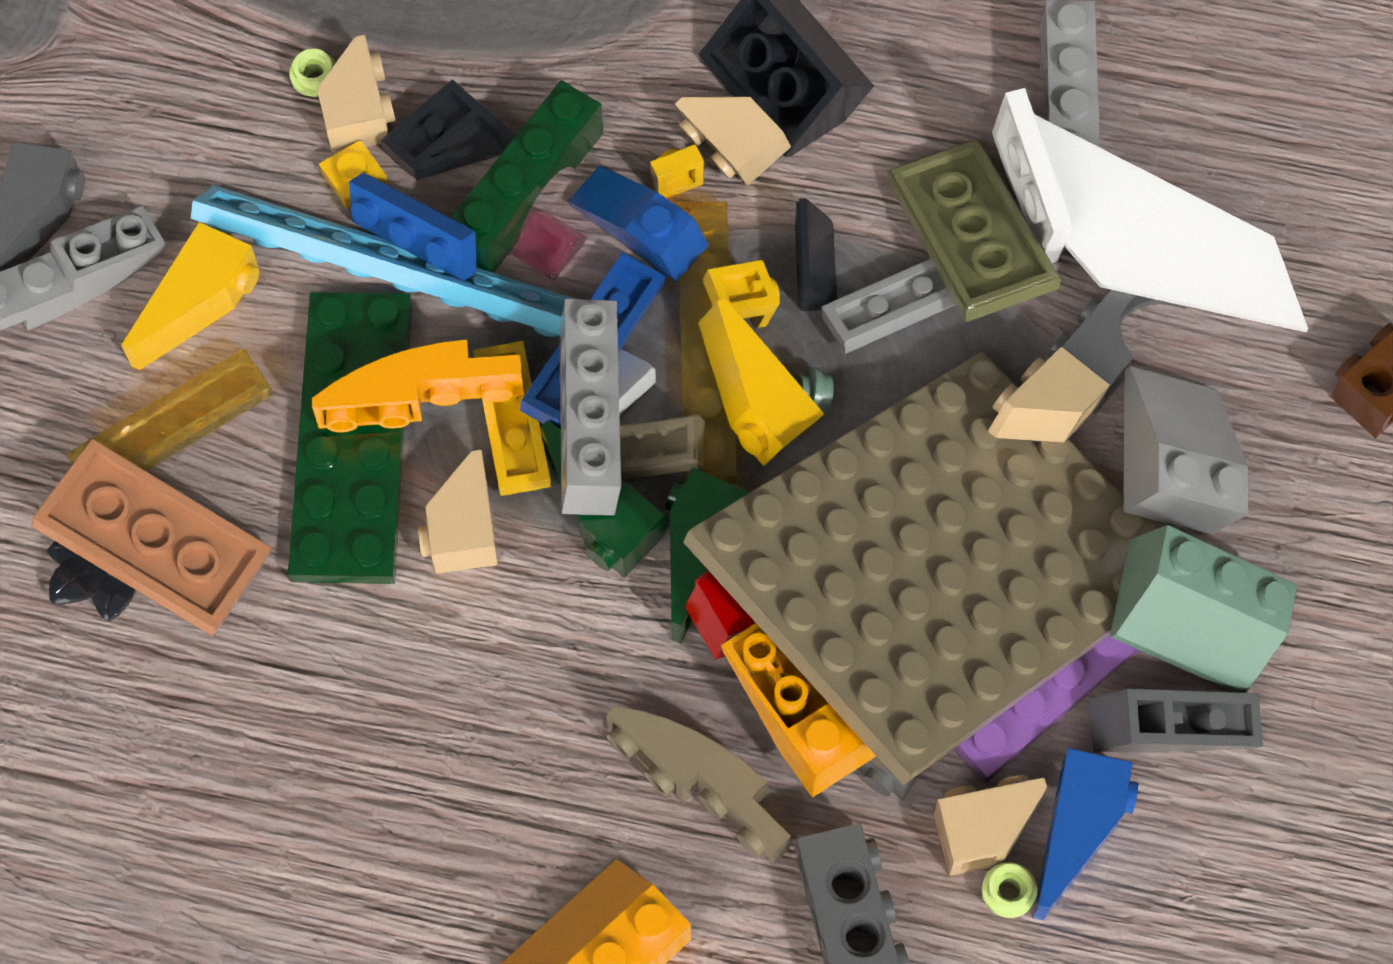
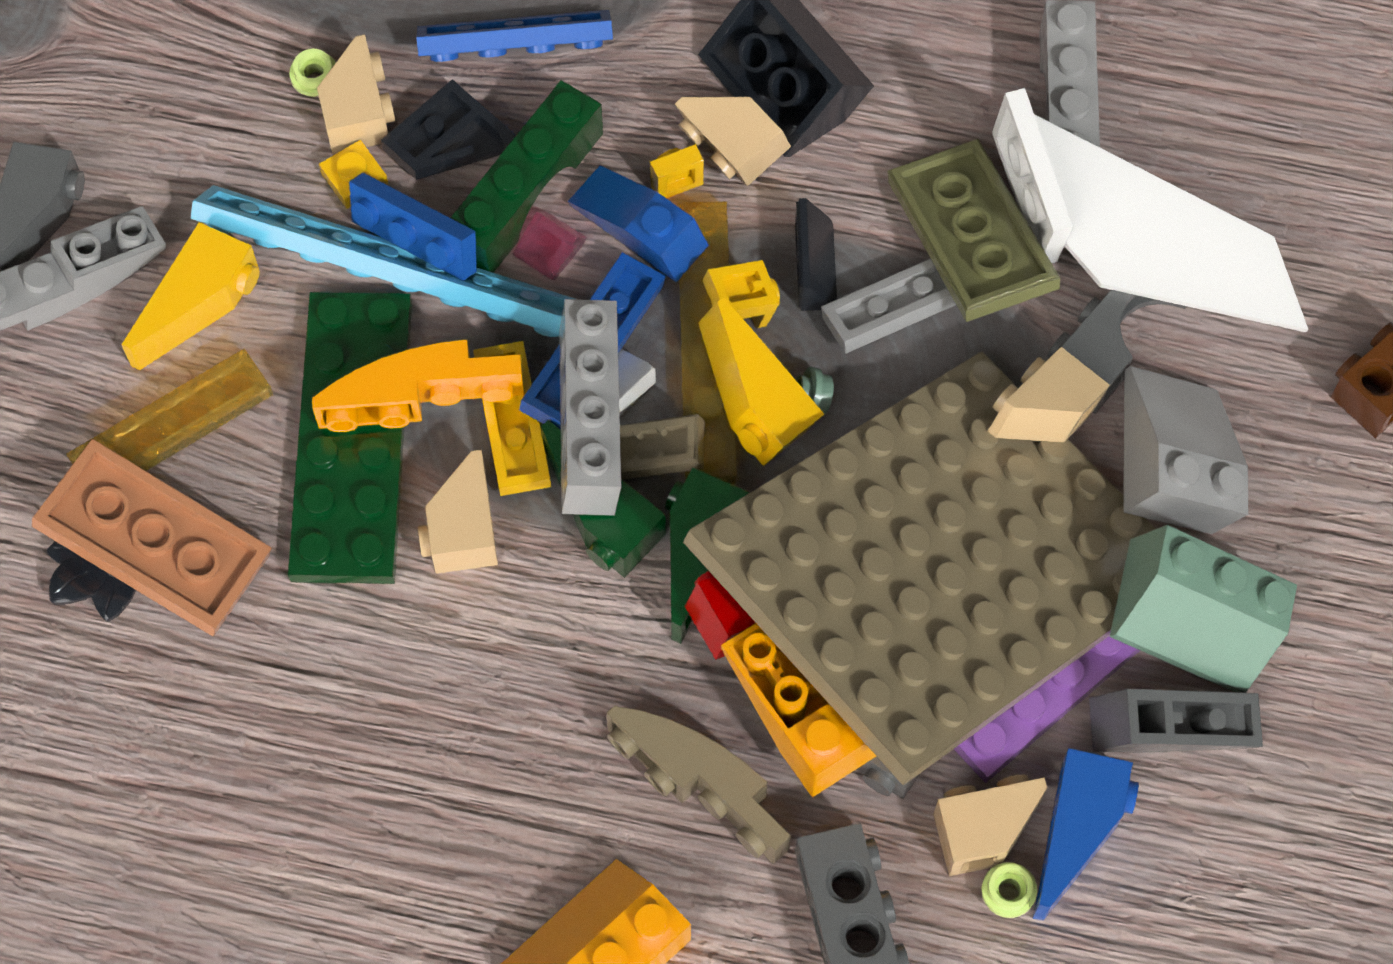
(495, 36): none -> plate

